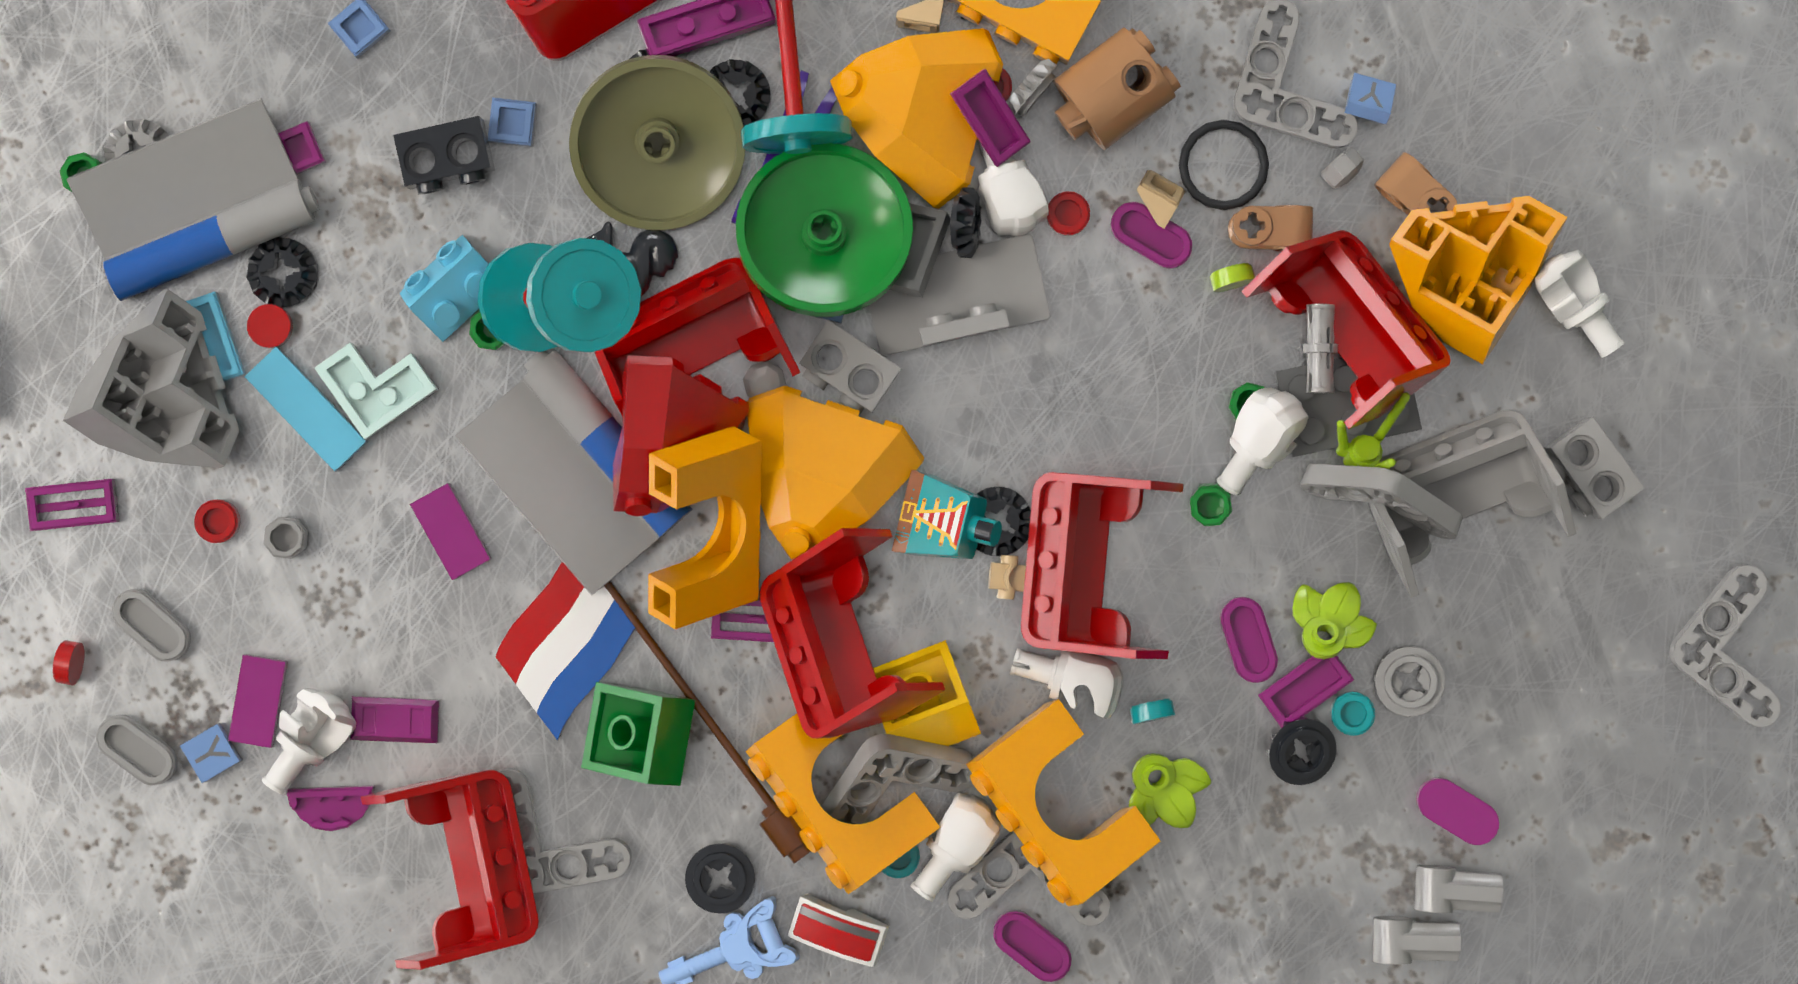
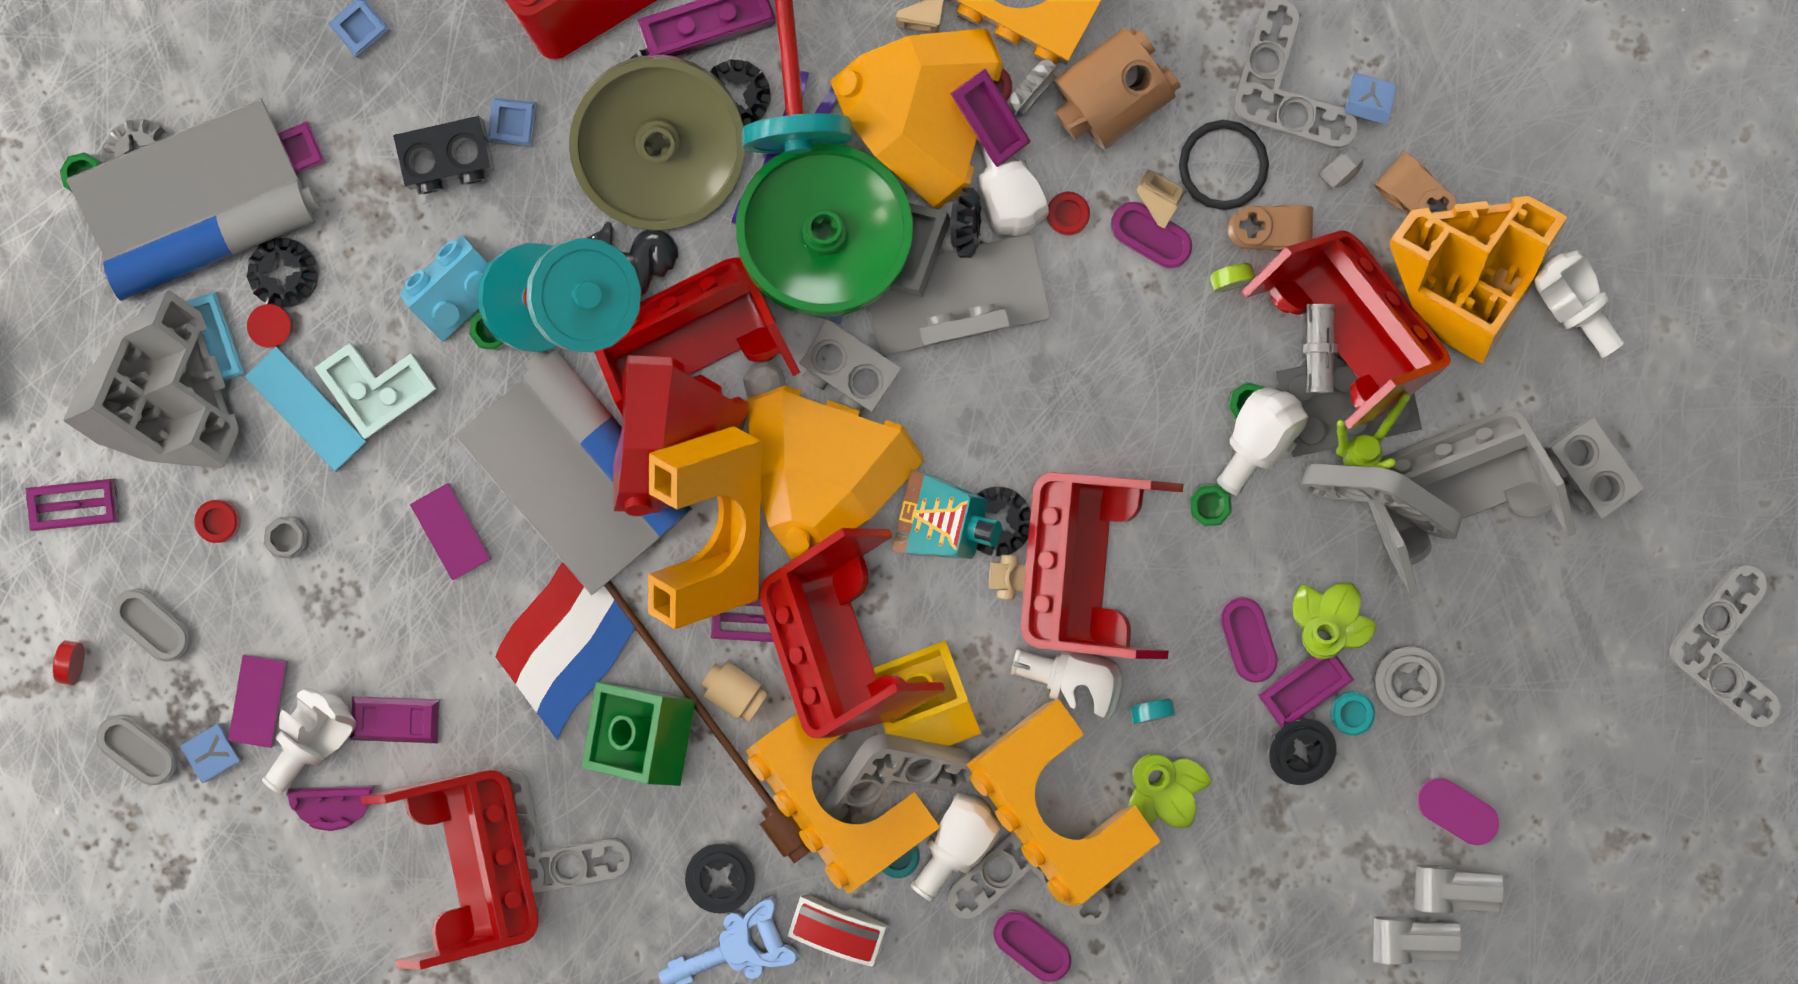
(733, 691): none -> tan brick

